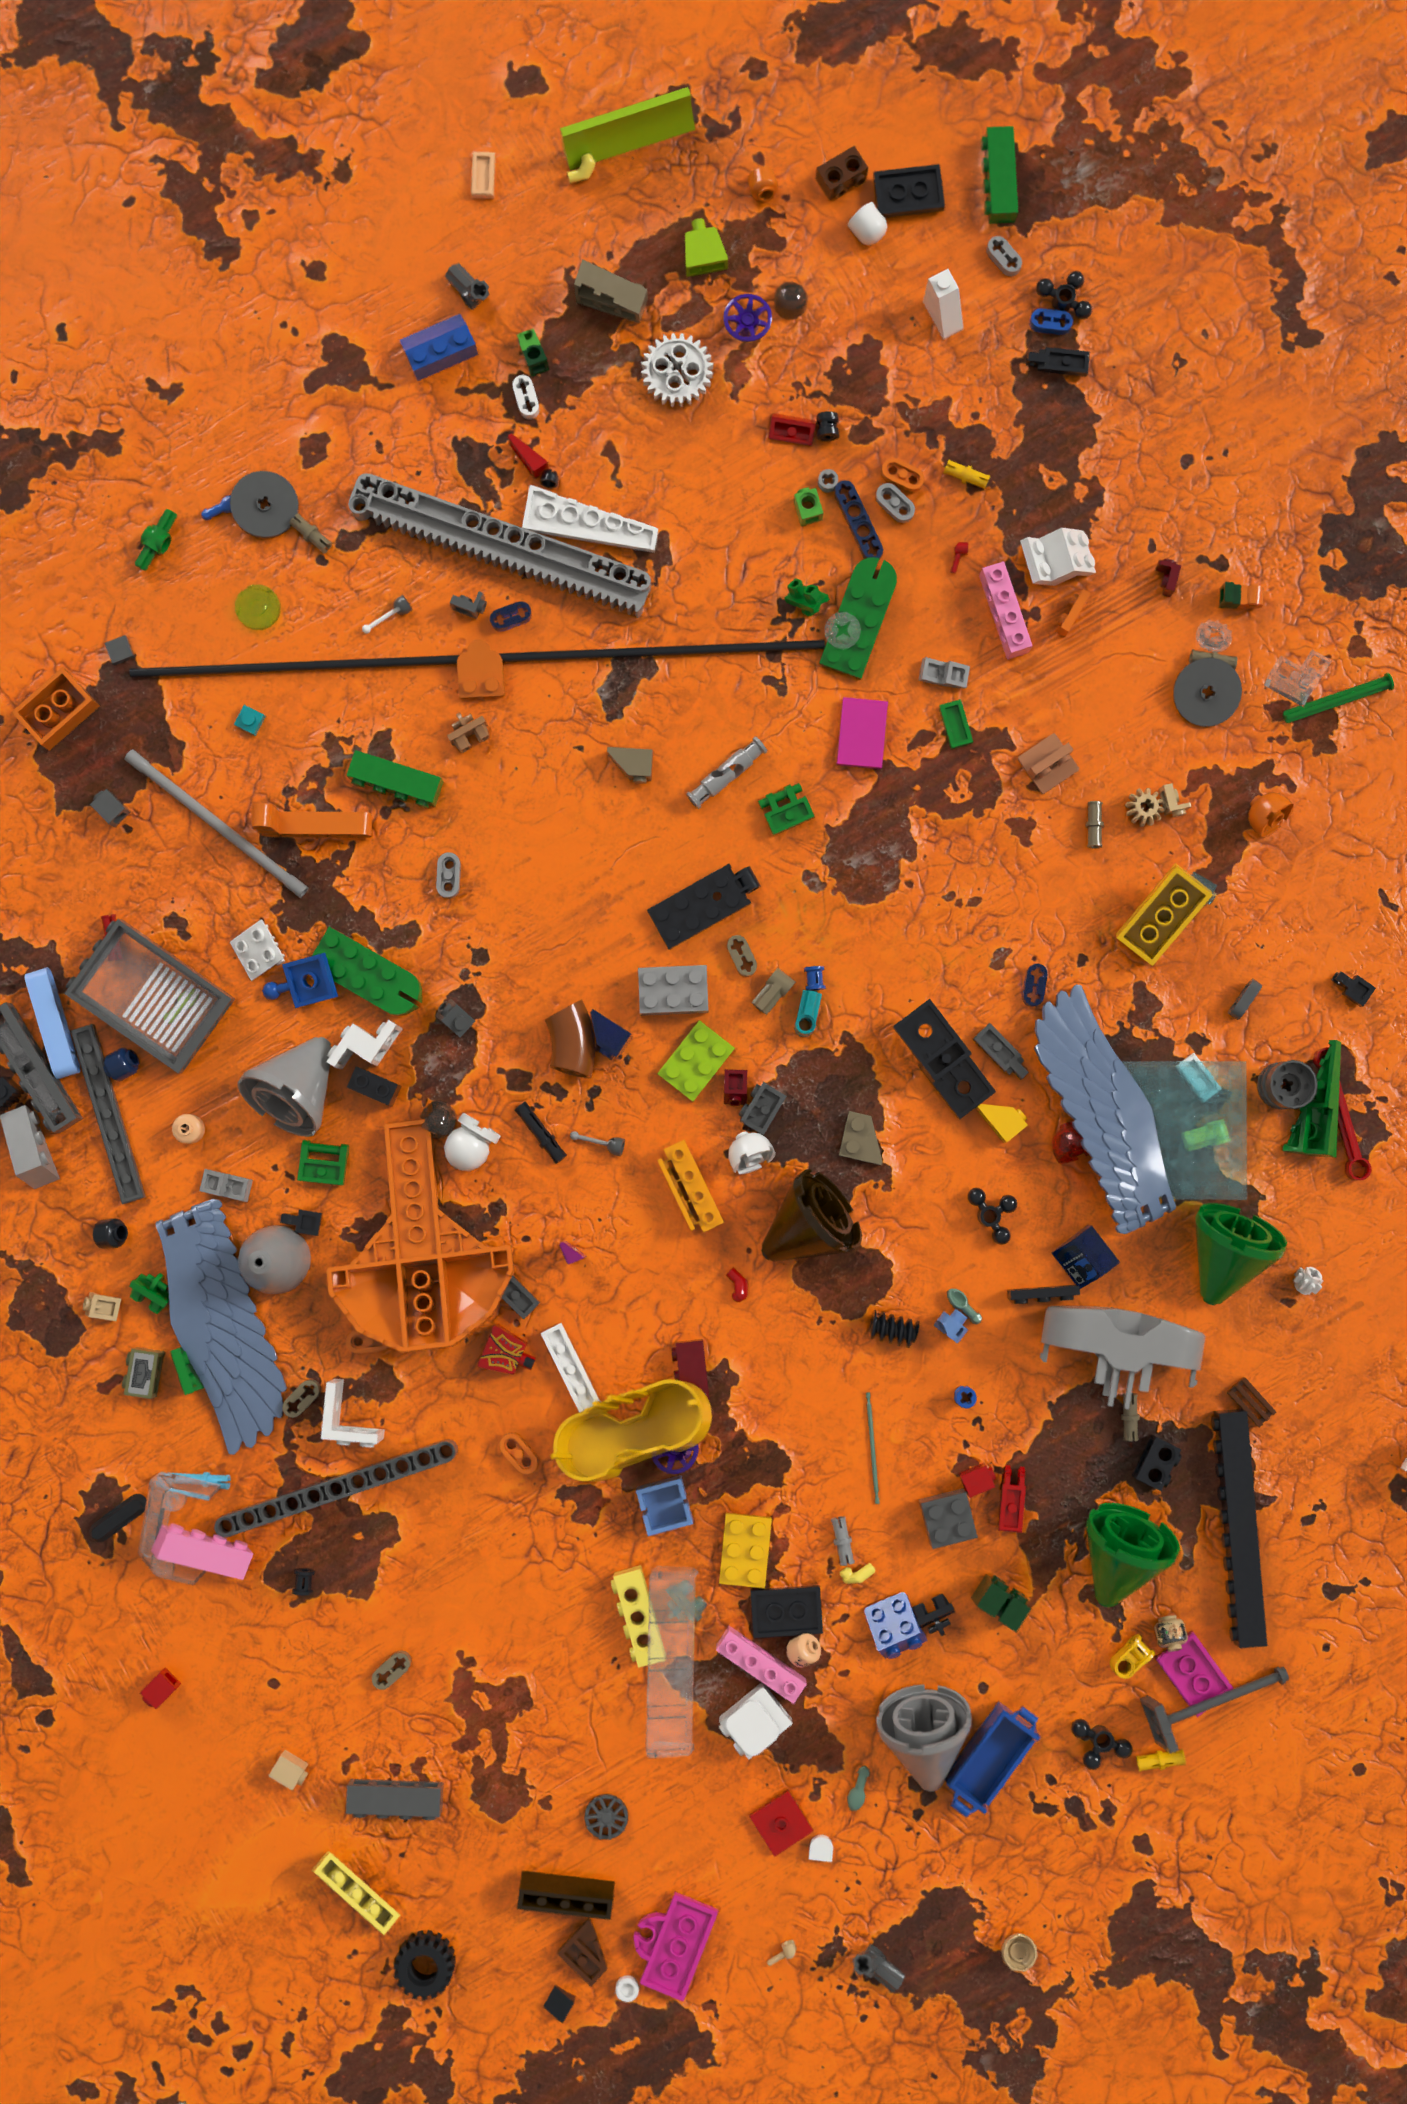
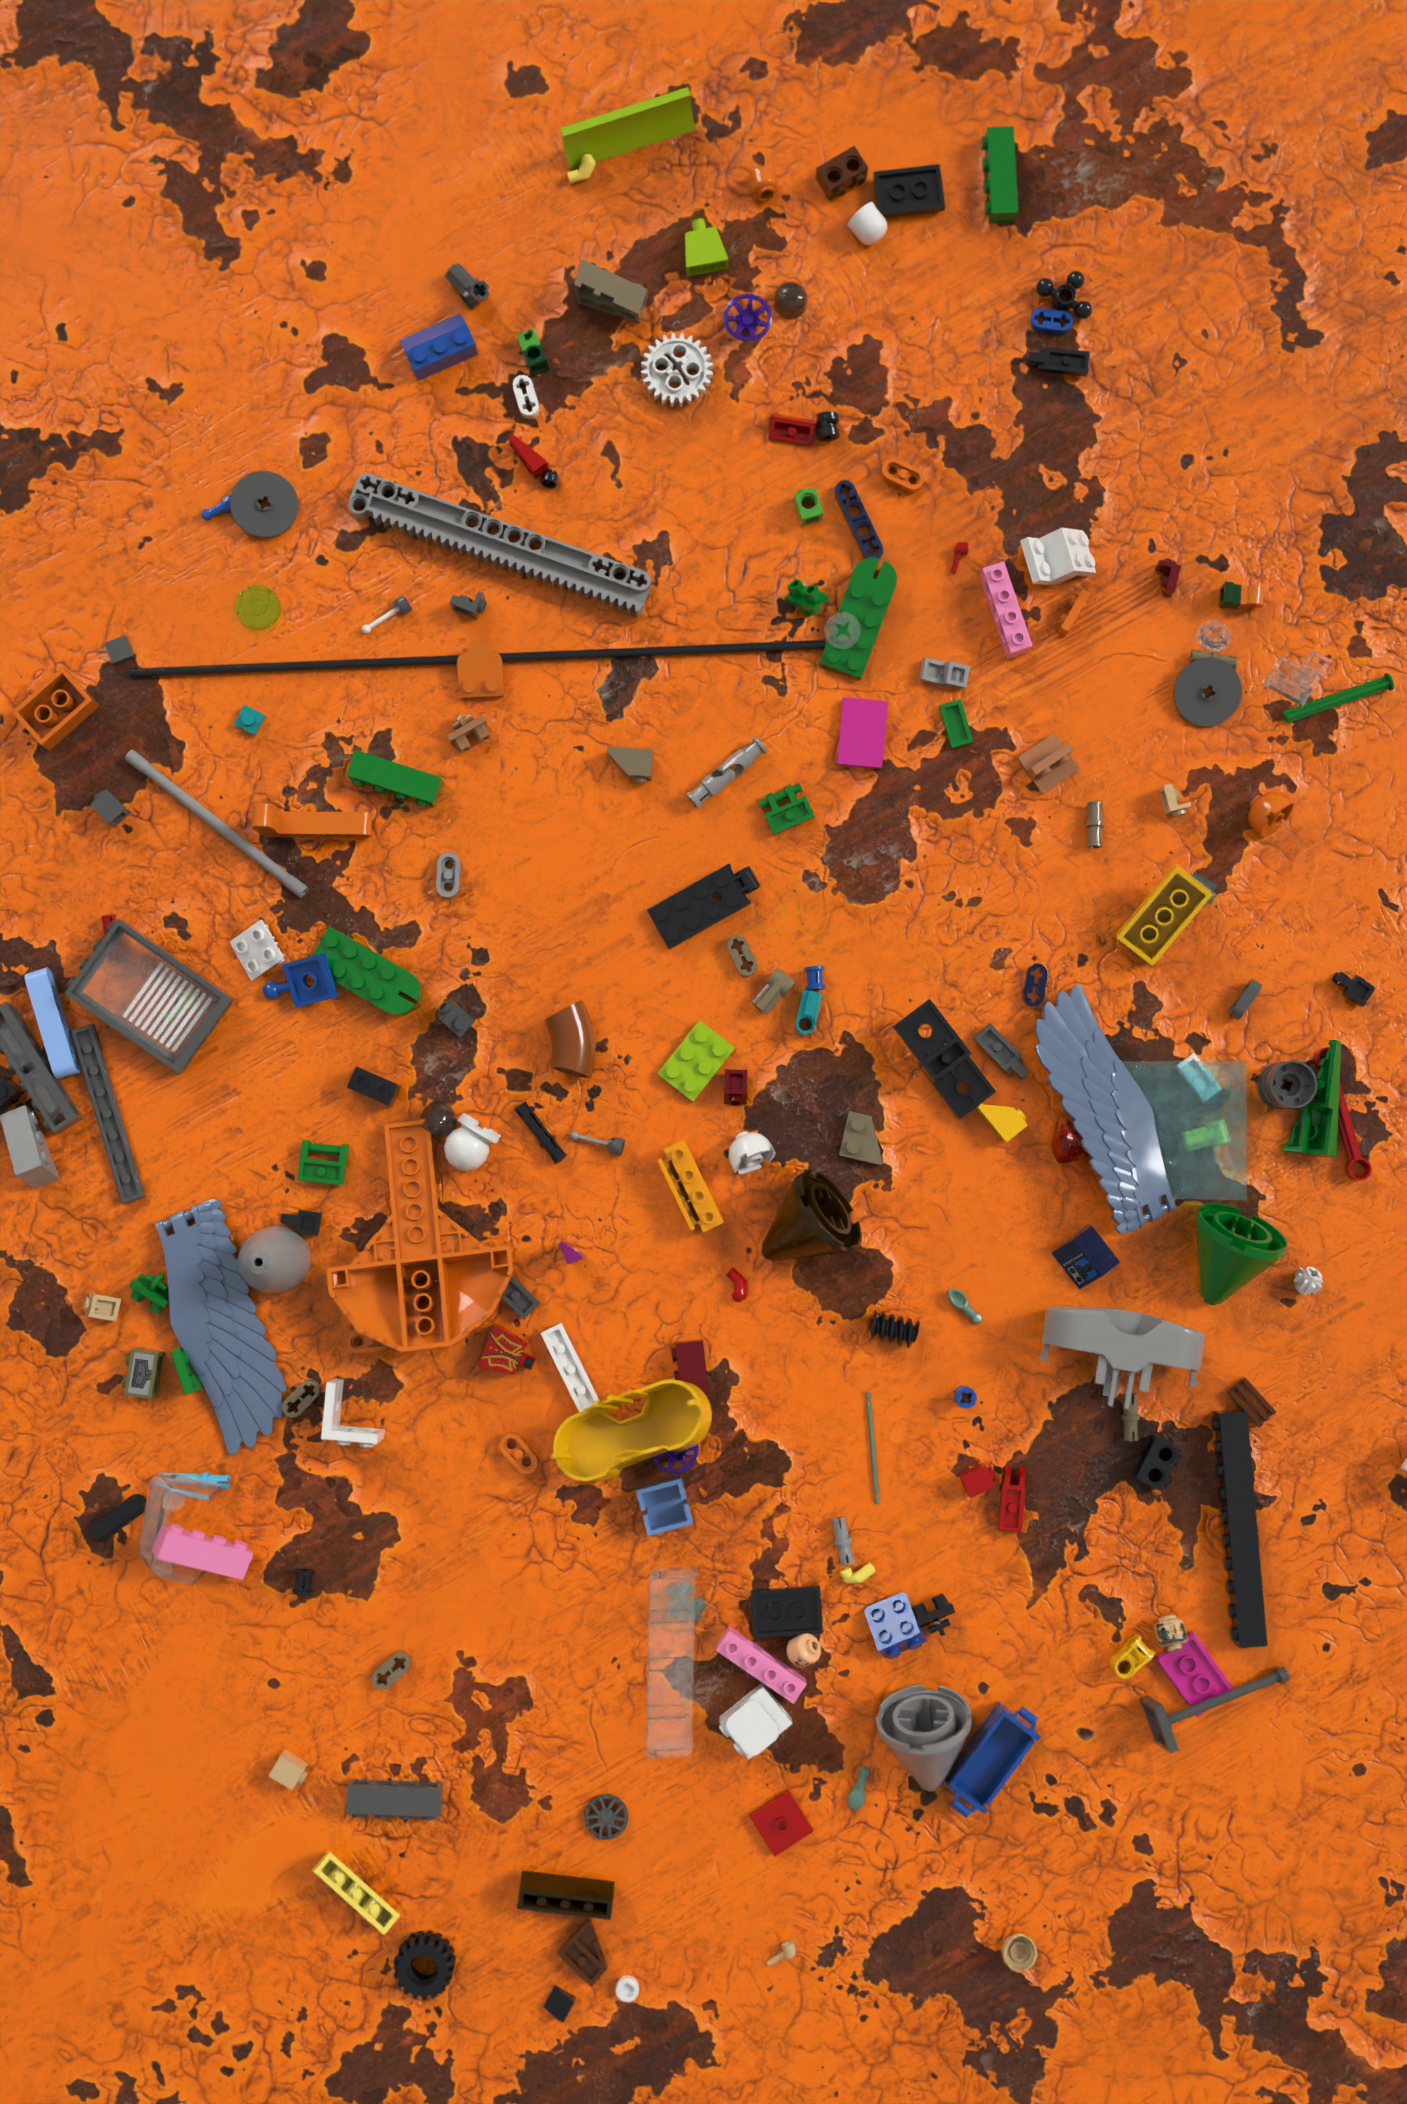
(109, 1233): black head -> none
(121, 1064): dark blue head -> none
(156, 539): green axle -> none
(159, 1689): red brick -> none
(195, 1126): light nougat head -> none
(226, 1185): light grey slope -> none
(291, 1087): light grey cone -> none
(310, 533): dark tan pin -> none
(325, 1490): dark grey beam -> none
(363, 1044): white bracket -> none
(483, 175): light nougat tile -> none
(510, 610): clear blue beam -> none
(567, 518): white wing -> none
(609, 1036): clear blue slope -> none
(633, 1579): light yellow brick -> none
(673, 990): light grey brick -> none
(675, 1944): dark pink plate -> none
(745, 1550): yellow plate -> none
(762, 1108): dark grey bracket -> none
(821, 1848): white tile -> none
(828, 487): light grey bush -> none
(874, 1964): dark grey piece -> none
(897, 502): light grey plate -> none
(944, 303): white slope -> none
(948, 1518): dark grey brick -> none
(952, 1325): medium blue piece -> none
(966, 474): yellow pin -> none
(996, 1599): dark green piece -> none
(1001, 258): light grey beam -> none
(1007, 1204): black piece -> none
(1043, 1294): black plate -> none
(1092, 1758): black piece -> none
(1126, 1551): green cone -> none
(1151, 801): tan gear -> none
(1160, 1760): yellow pin -> none

